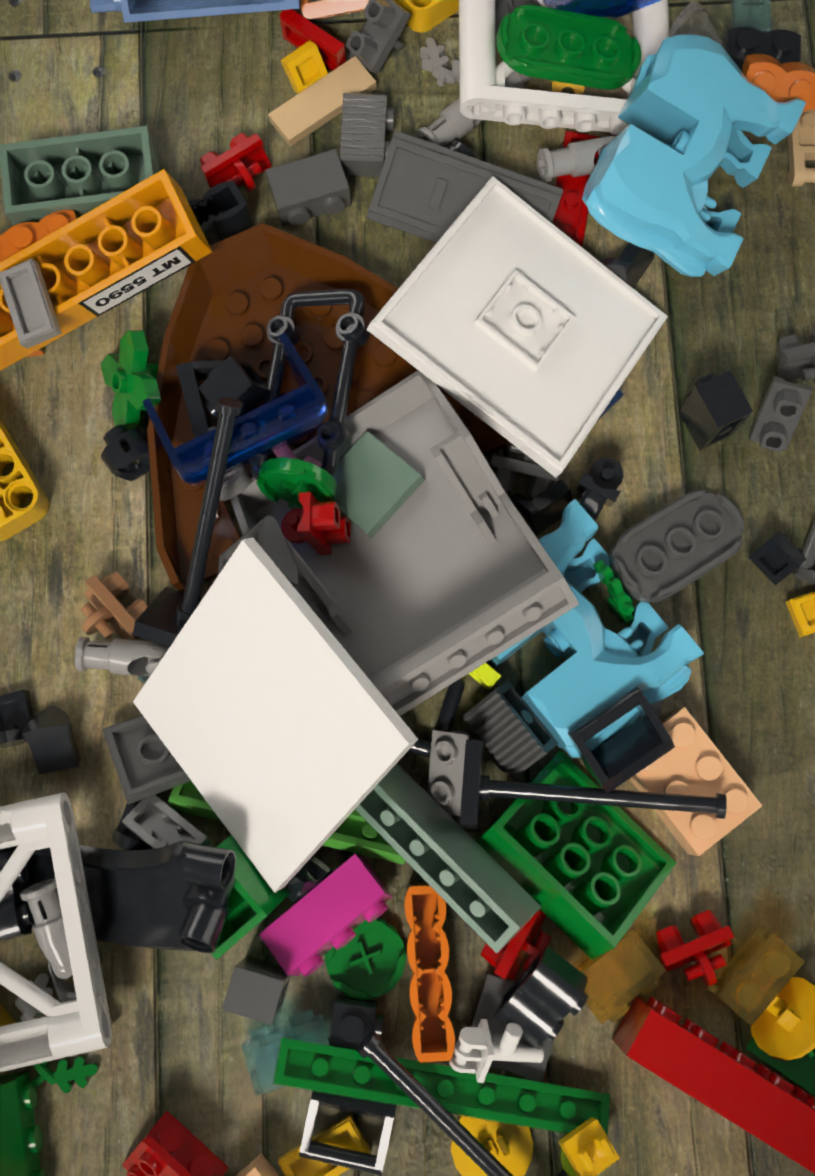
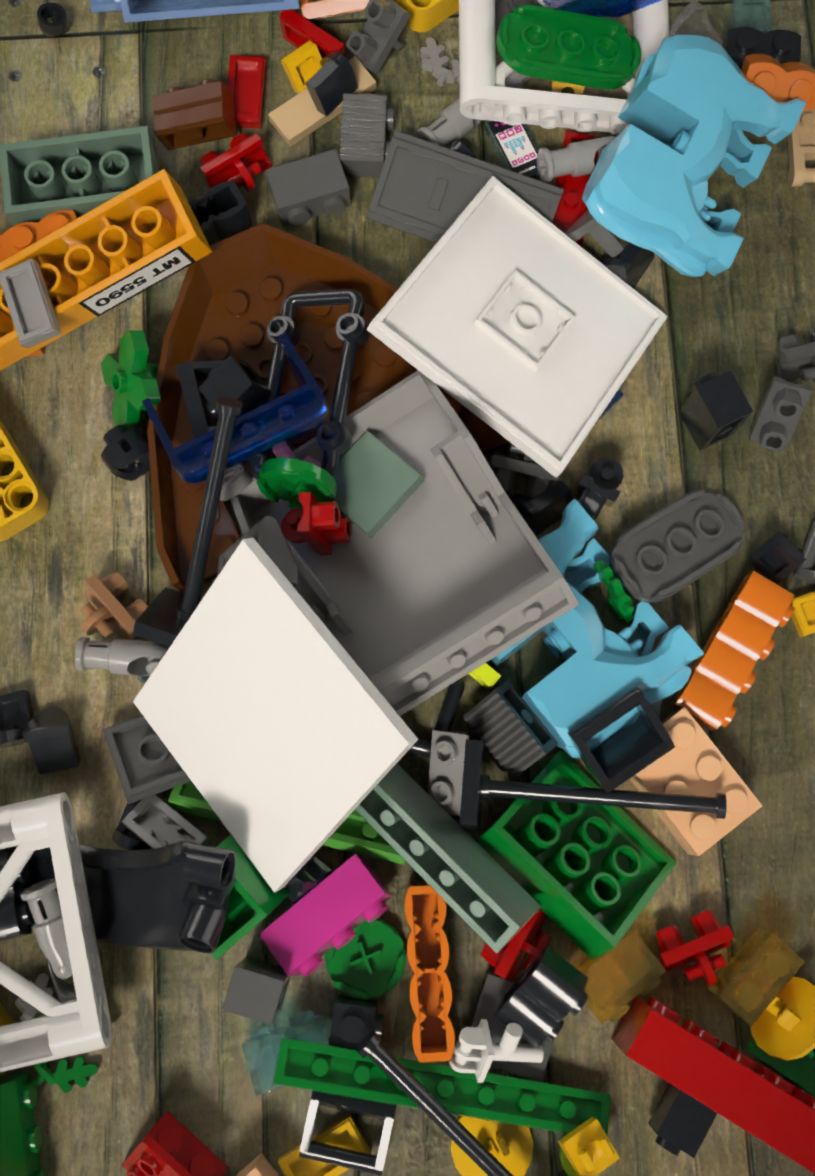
(58, 18): none -> black hinge
(194, 114): none -> reddish brown brick
(247, 86): none -> red tile
(331, 82): none -> black tile
(514, 147): none -> tile
(604, 237): none -> dark grey tile
(681, 1122): none -> black brick
(733, 649): none -> orange brick

